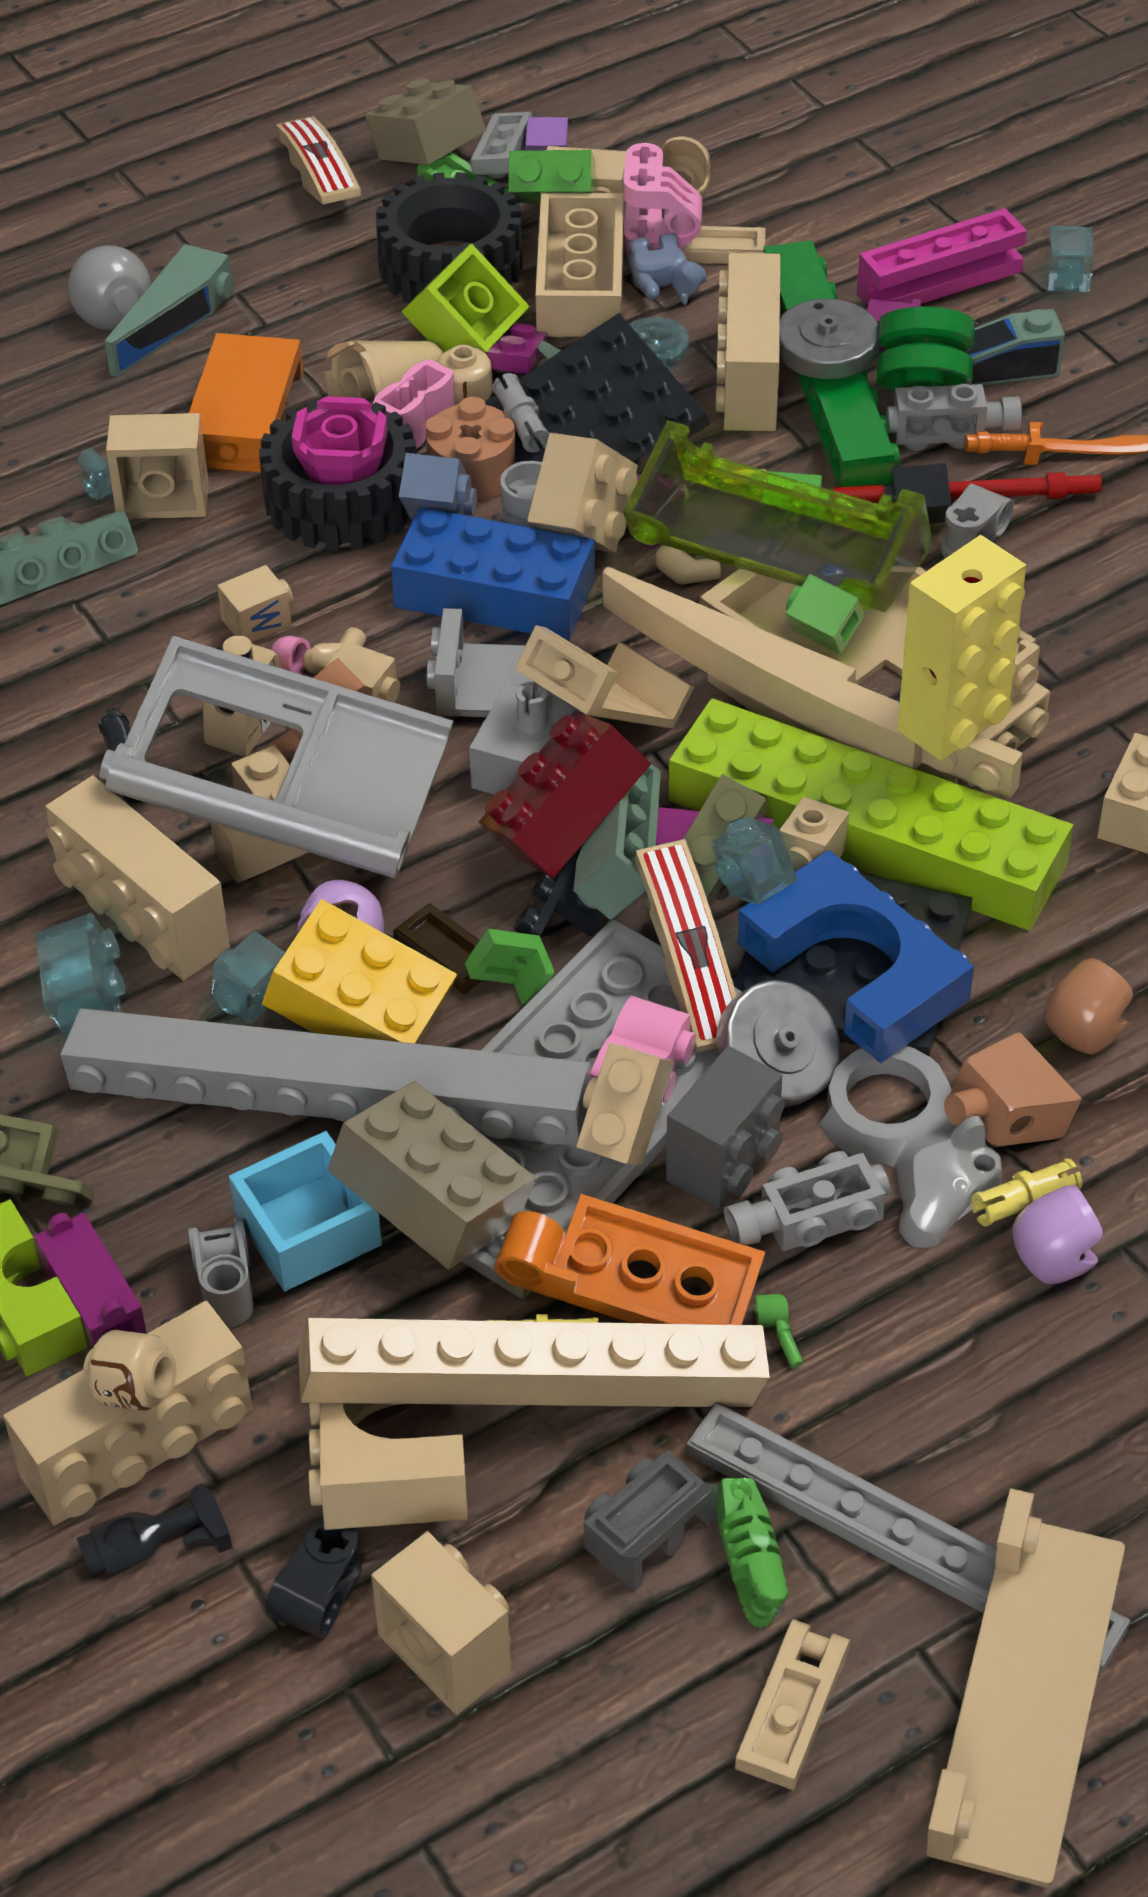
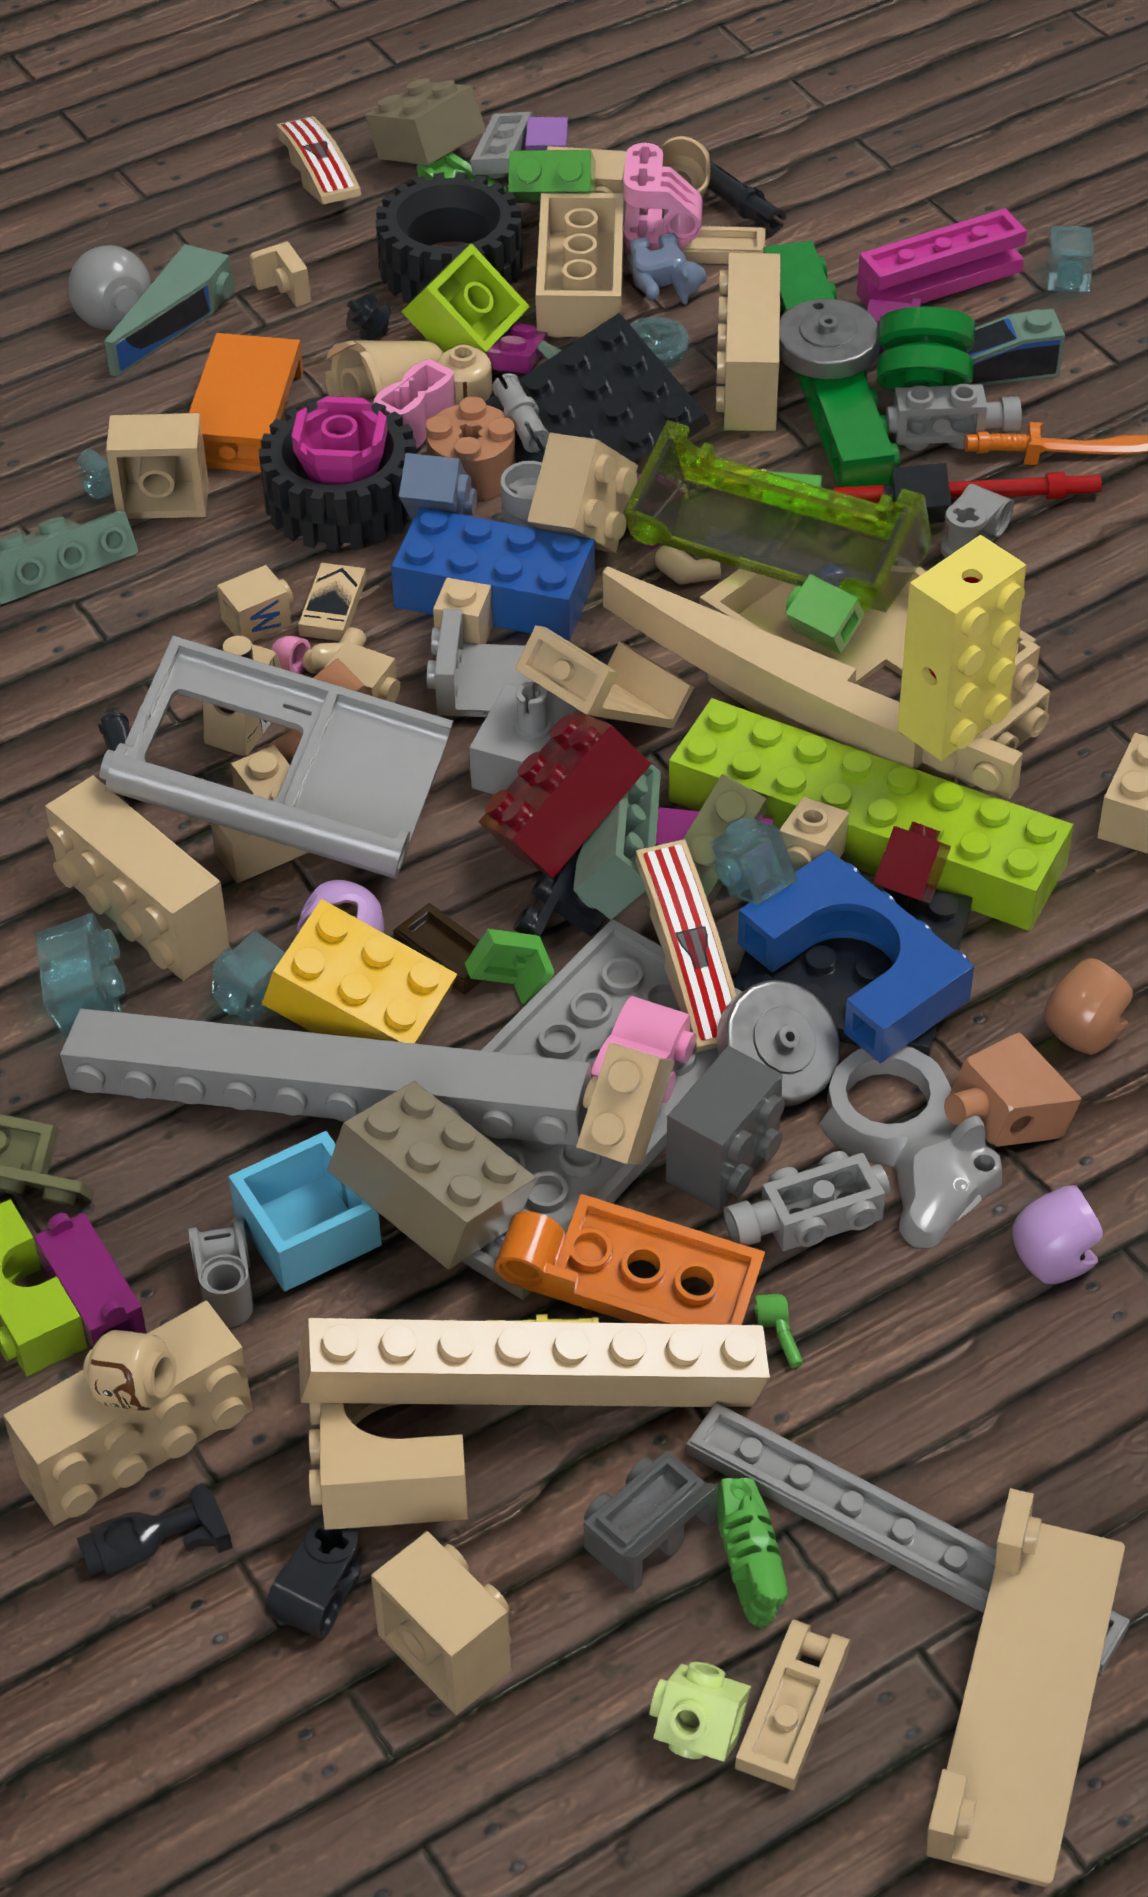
(284, 268): none -> tan bracket
(332, 601): none -> tan tile
(368, 317): none -> black wheel
(476, 607): none -> tan brick
(699, 1711): none -> yellowish green brick
(748, 201): none -> black pin
(913, 862): none -> dark red brick
(1022, 1190): light yellow pin -> none

